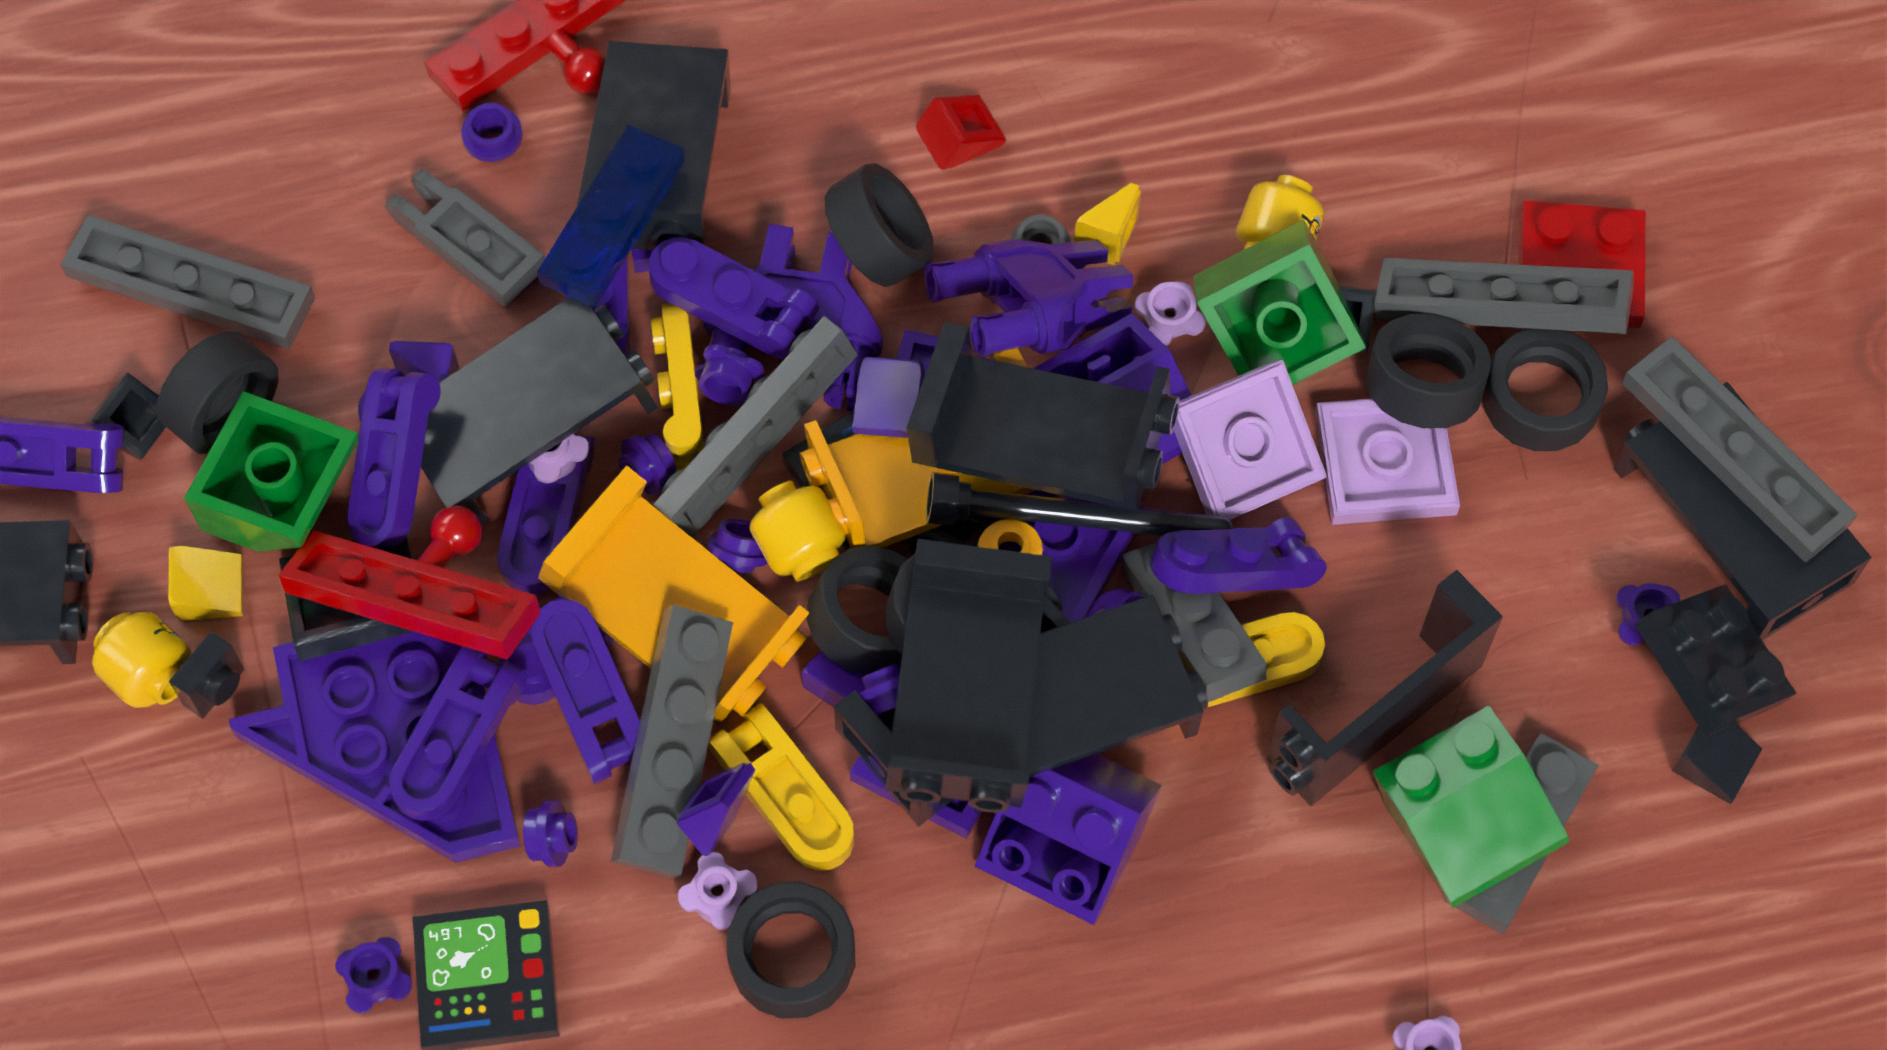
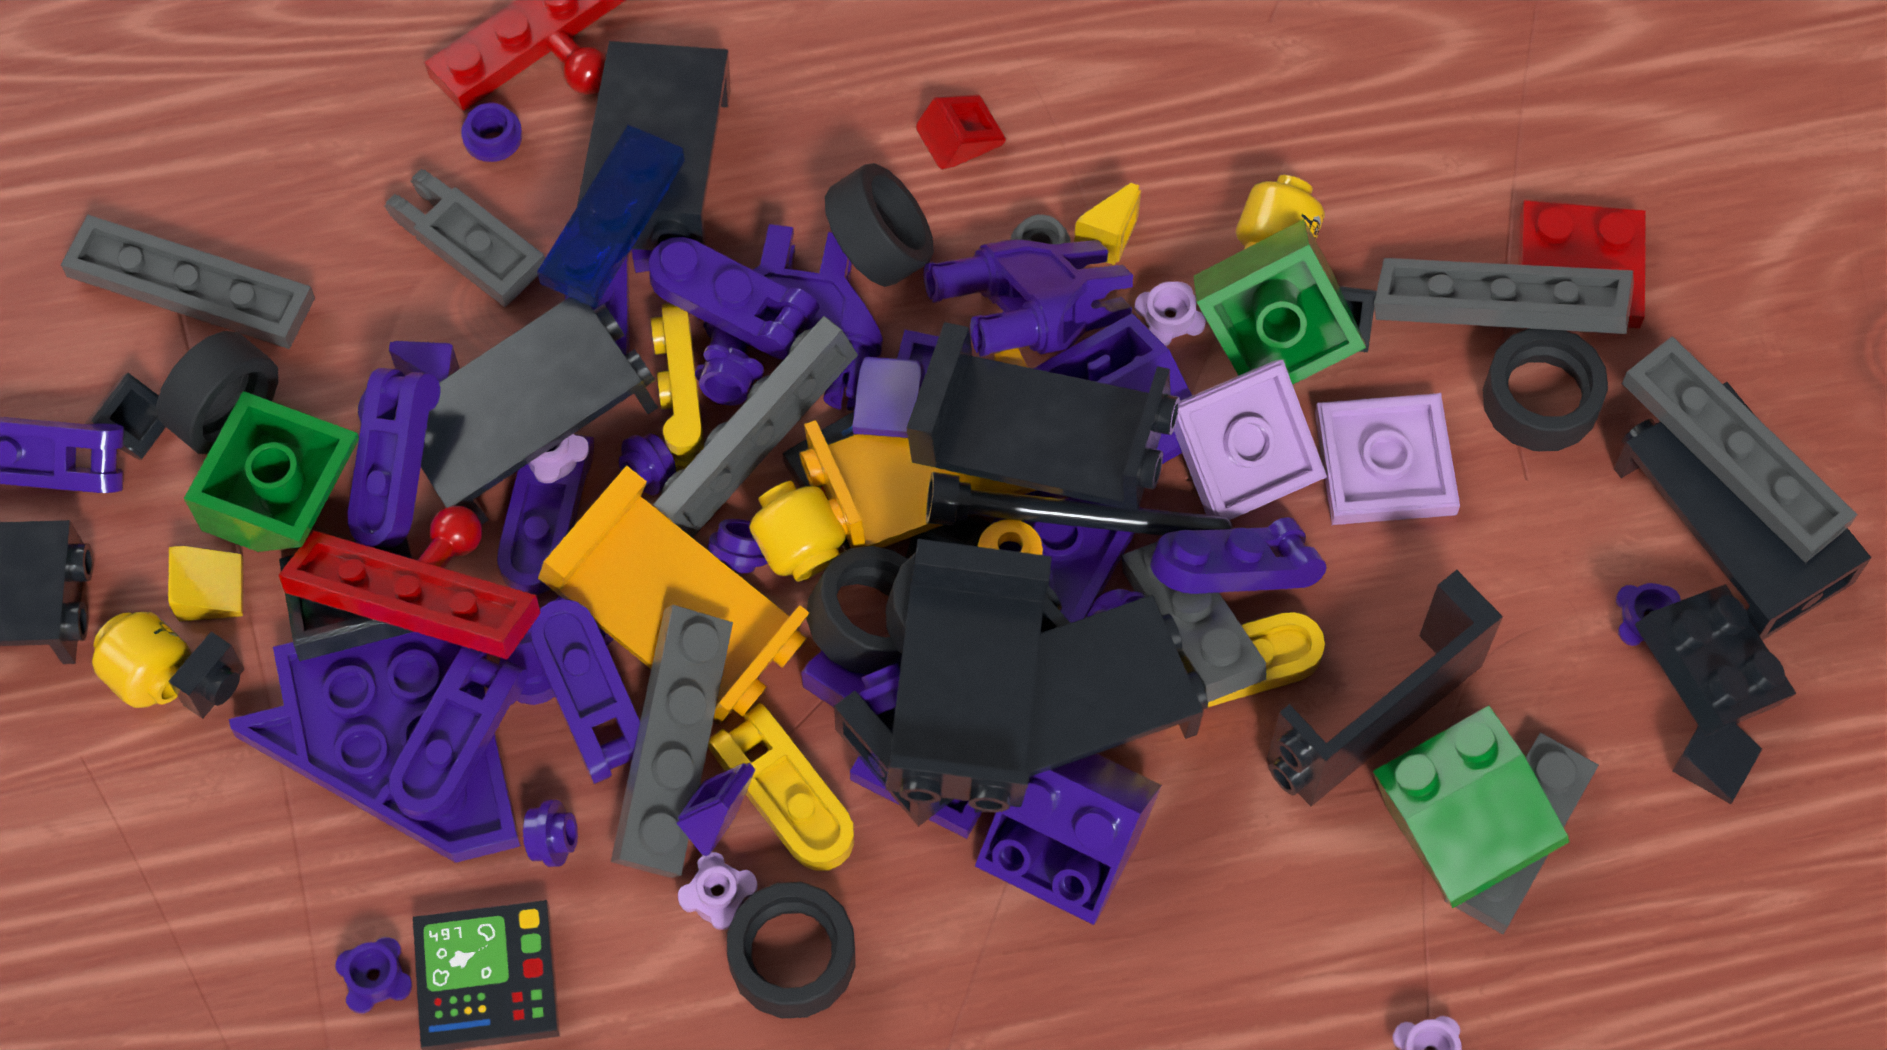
(1420, 401): black tyre -> none

